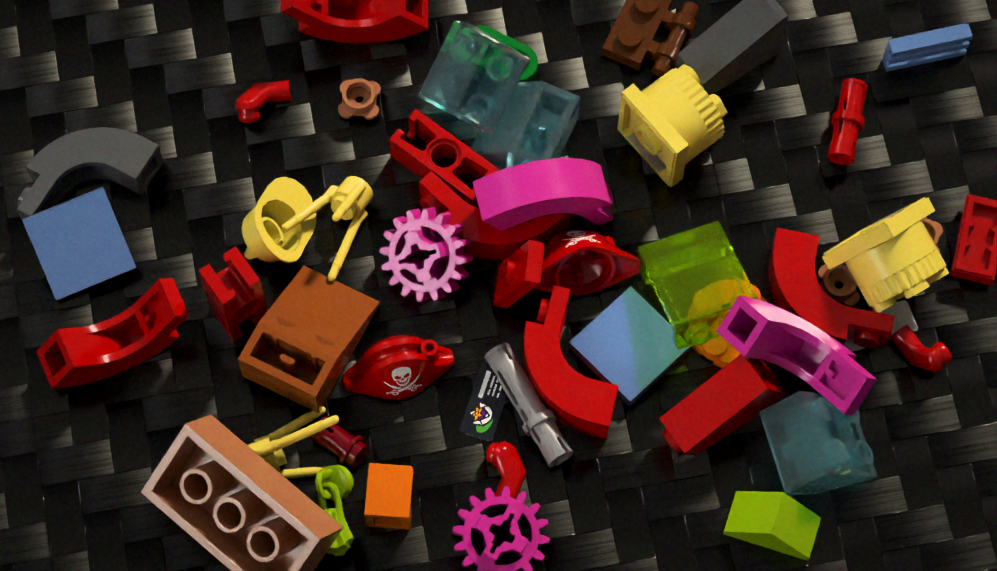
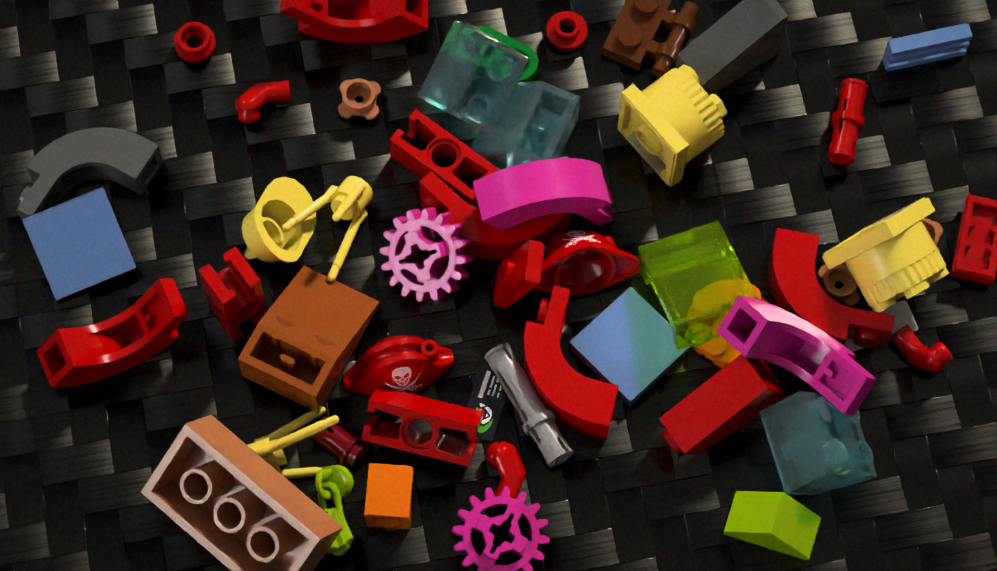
(190, 32): none -> red plate
(409, 438): none -> red piece
(566, 41): none -> red plate

